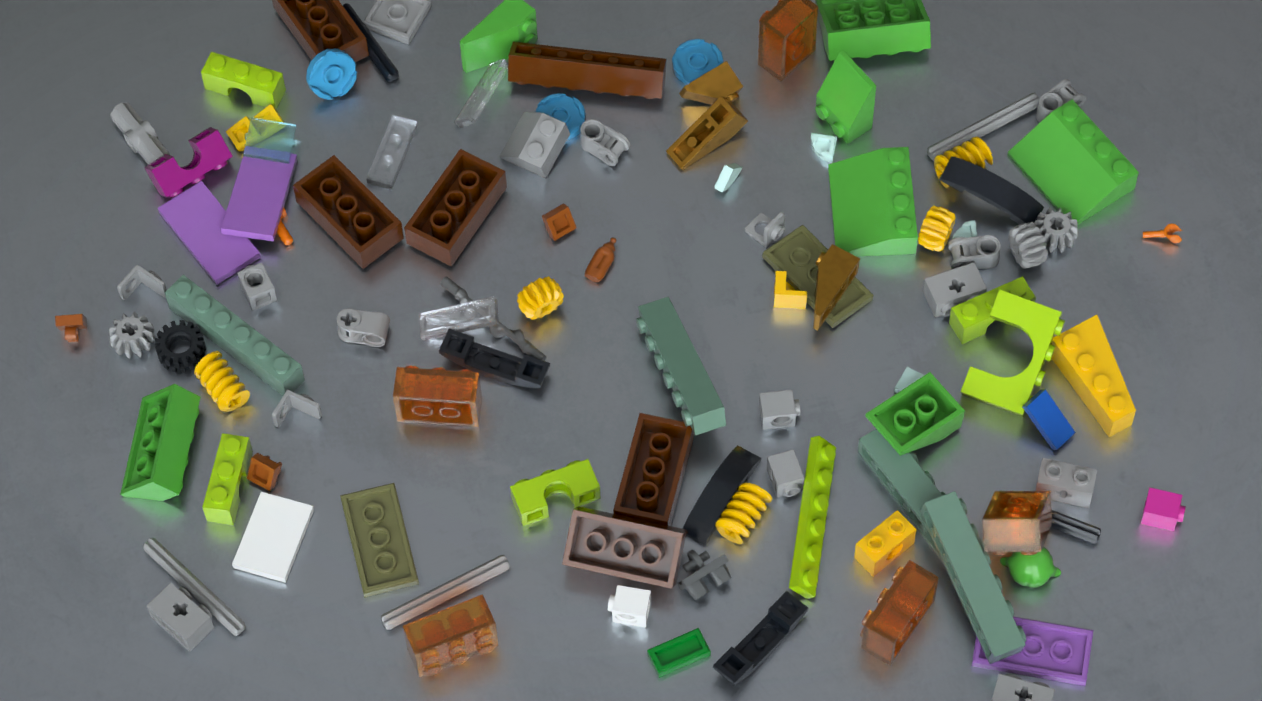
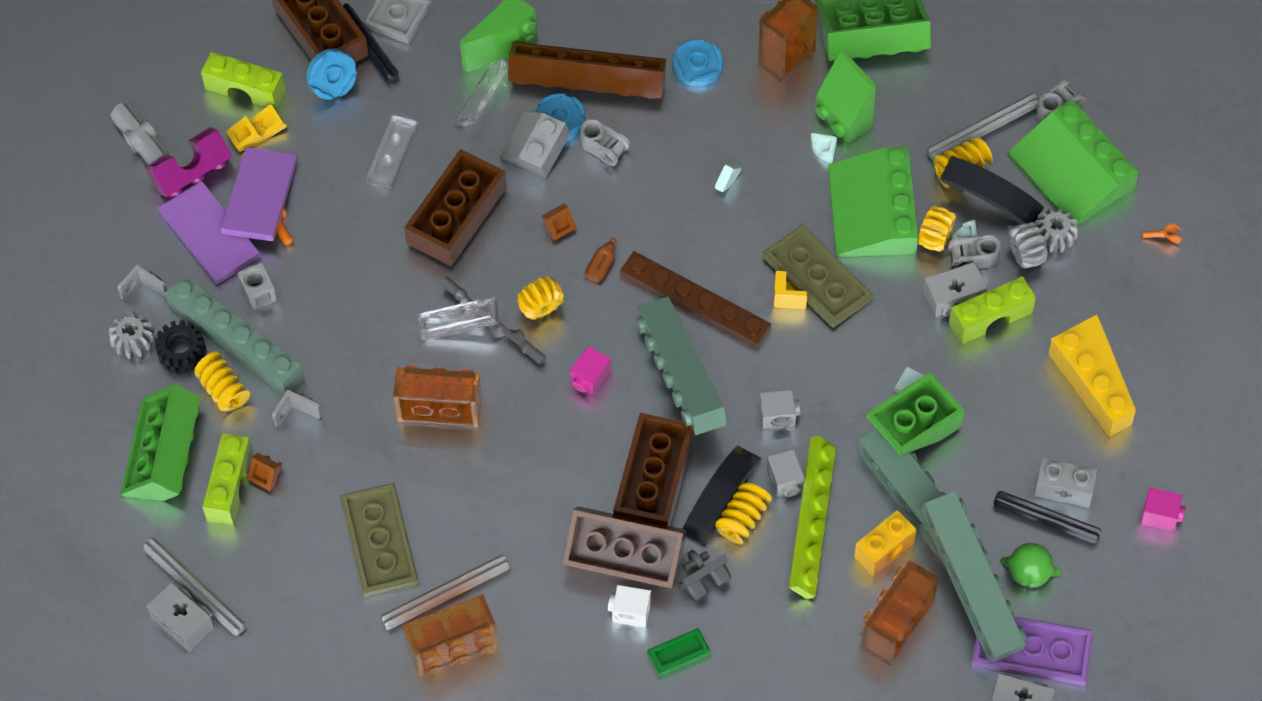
(71, 324): dark orange tile -> none
(269, 140): clear light blue piece -> none
(273, 537): white tile -> none
(348, 211): reddish brown brick -> none
(364, 328): light grey piece -> none
(493, 363): black slope -> none
(574, 480): lime arch -> none
(590, 371): none -> dark pink brick
(695, 299): none -> reddish brown plate
(707, 133): pearl gold slope -> none
(713, 85): pearl gold slope -> none
(762, 640): black slope -> none
(772, 231): light grey bracket -> none
(834, 275): pearl gold slope -> none
(1017, 522): clear orange brick -> none
(1041, 326): lime arch -> none
(1048, 419): blue tile -> none

